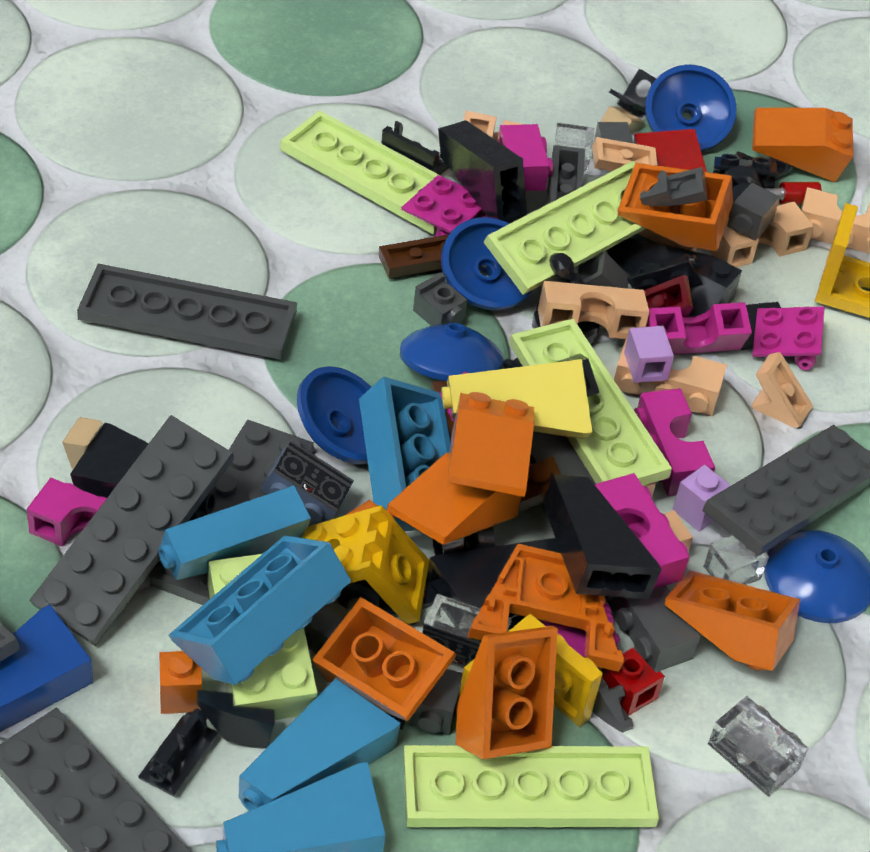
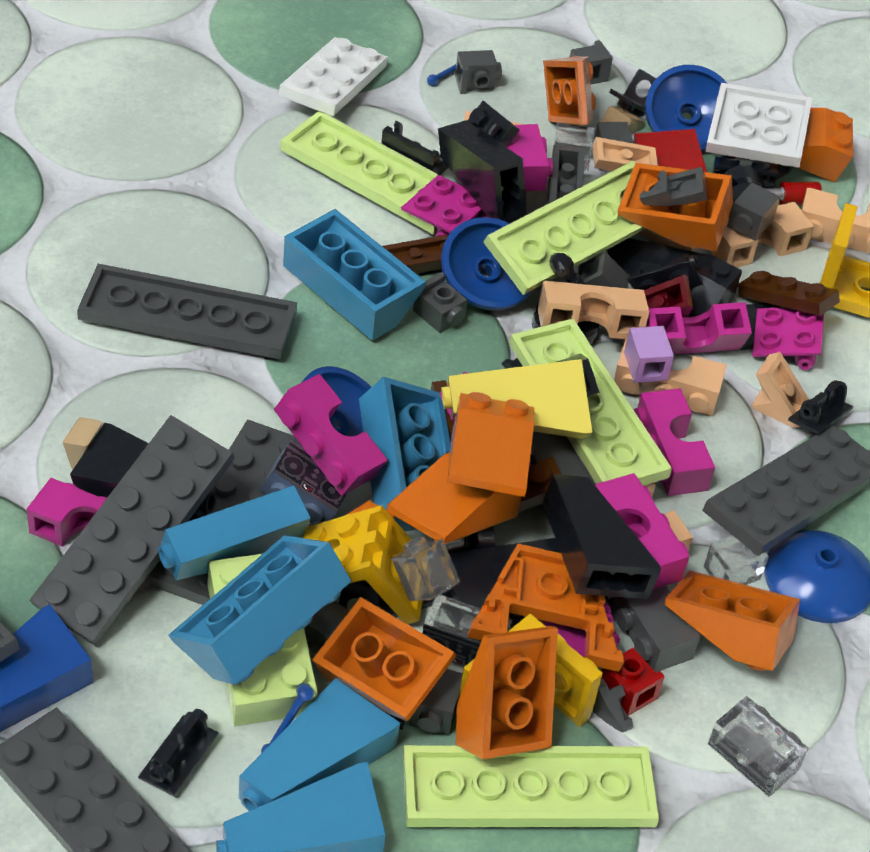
(178, 682): orange brick -> none
(235, 723): black slope -> none
(304, 693): none -> blue hinge
(333, 76): none -> white plate
(342, 458): none -> dark pink arch
(352, 273): none -> dark azure slope
(425, 569): none -> clear brick
(433, 79): none -> blue hinge
(449, 351): blue dish -> none
(477, 70): none -> dark grey brick
(493, 123): none -> black plate
(569, 90): none -> orange slope
(599, 58): none -> dark grey brick
(694, 493): lavender brick -> none
(759, 125): none -> white plate
(788, 293): none -> reddish brown plate
(823, 409): none -> black hinge

